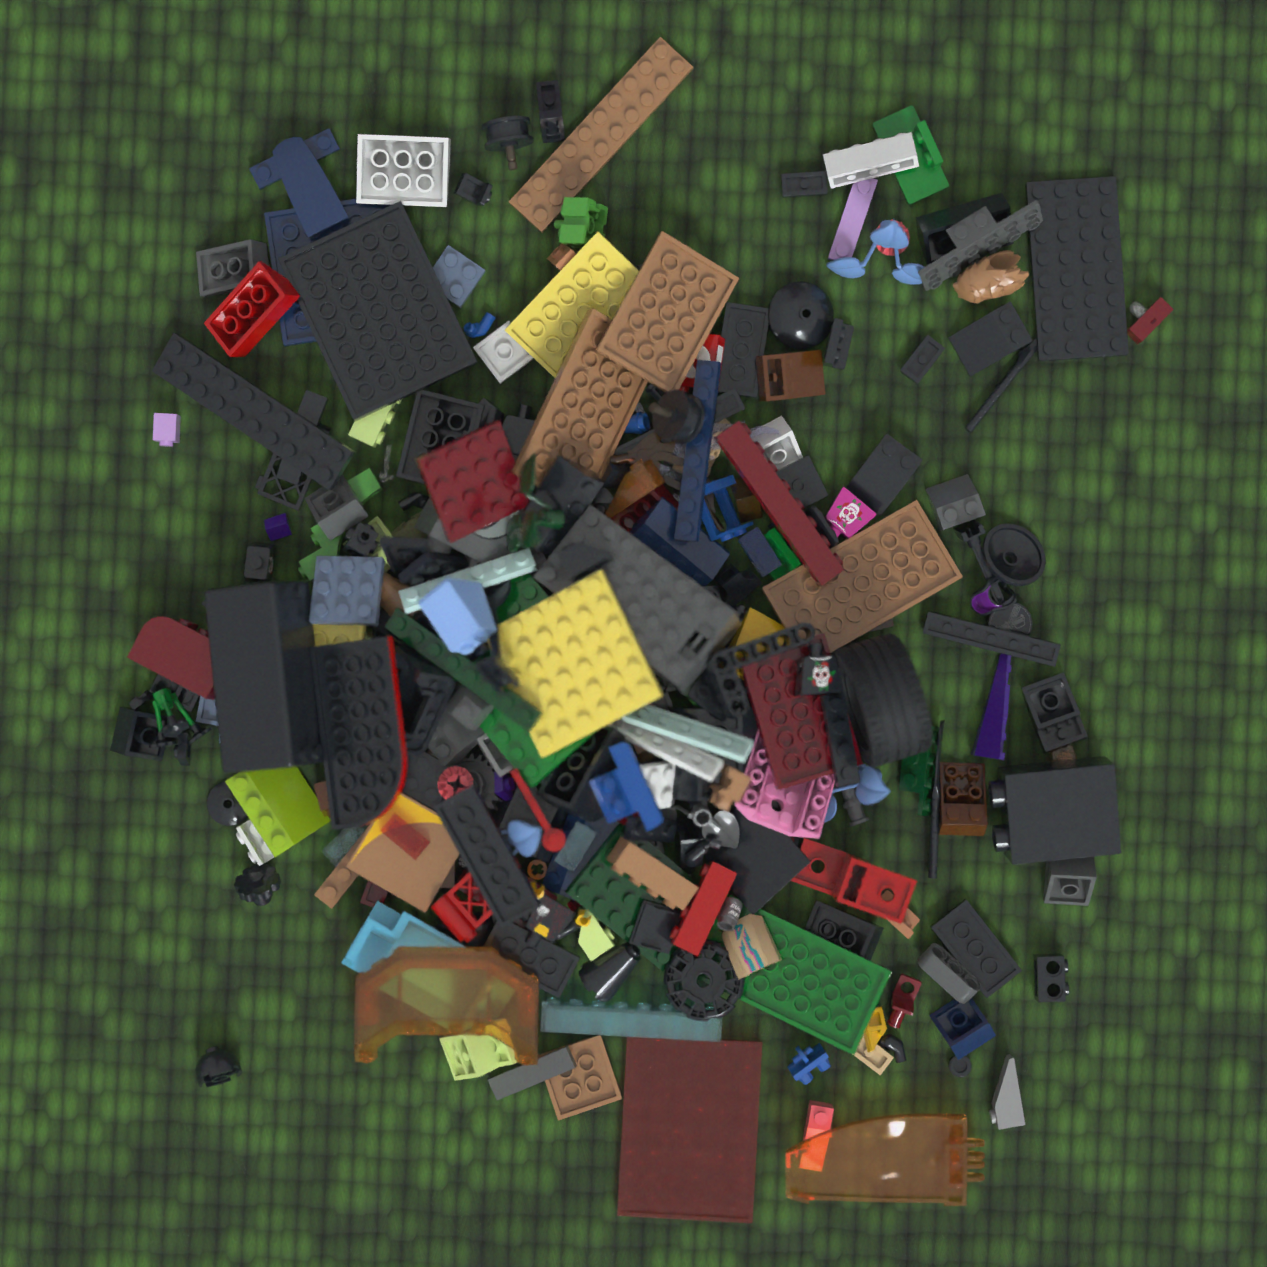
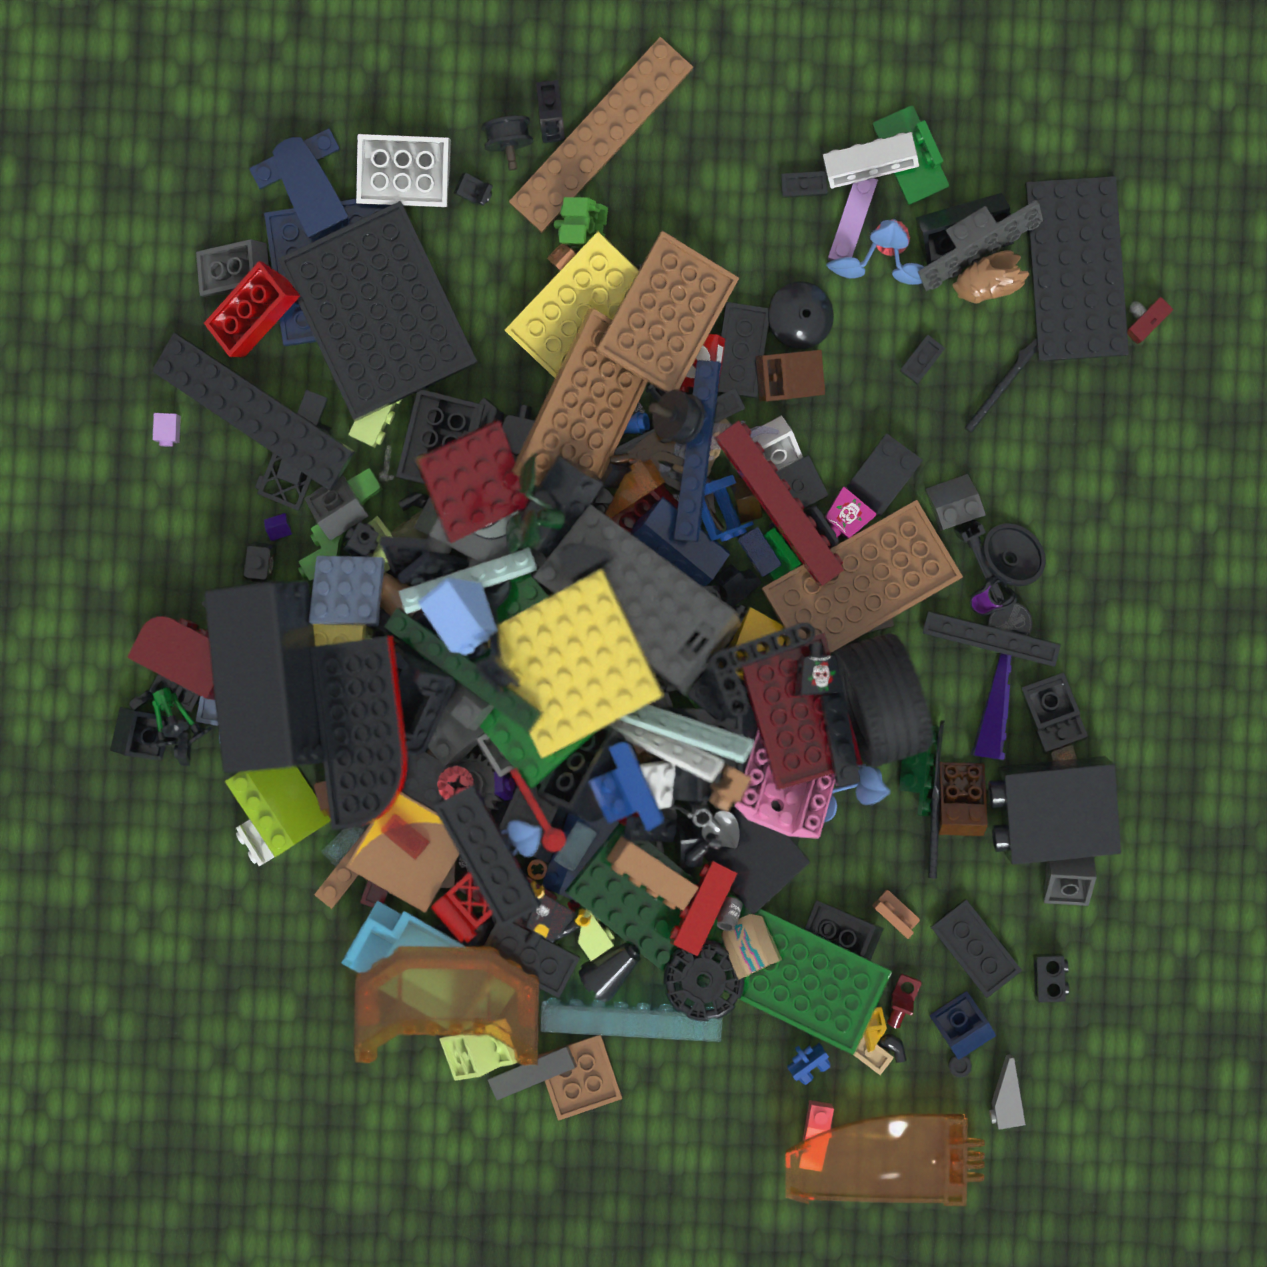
(216, 1067): black cylinder -> none
(217, 809): black dish -> none
(257, 884): black plant -> none
(457, 275): sand blue plate -> none
(481, 328): blue arm -> none
(502, 354): white plate -> none
(654, 926): black piece -> none
(689, 1129): clear red plate -> none
(838, 344): black bracket -> none
(853, 807): dark grey pin -> none
(855, 881): red bracket -> none
(949, 973): dark grey beam -> none
(990, 339): black slope -> none

